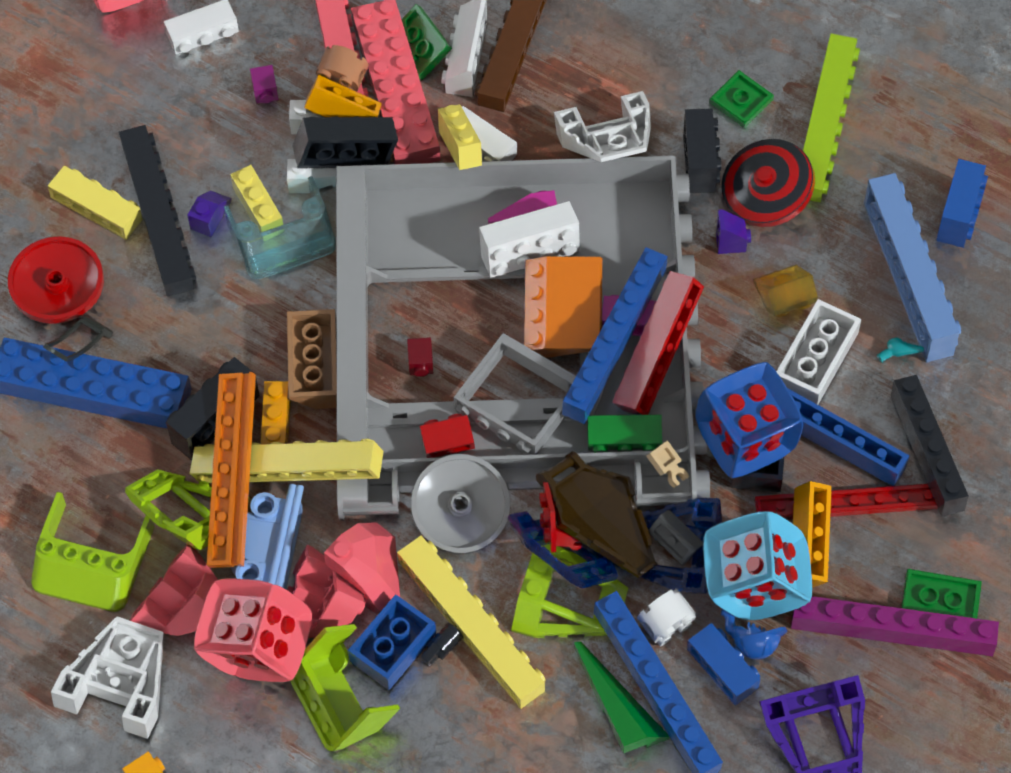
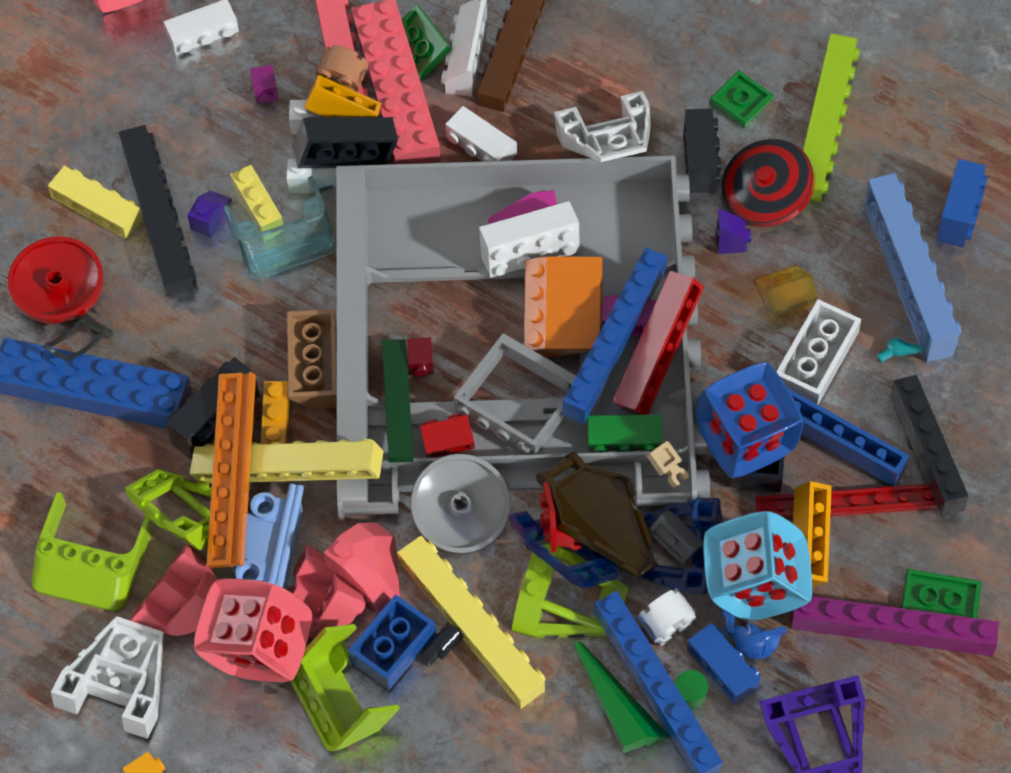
(397, 401): none -> dark green tile
(459, 137): light yellow brick -> none
(692, 687): none -> green piece

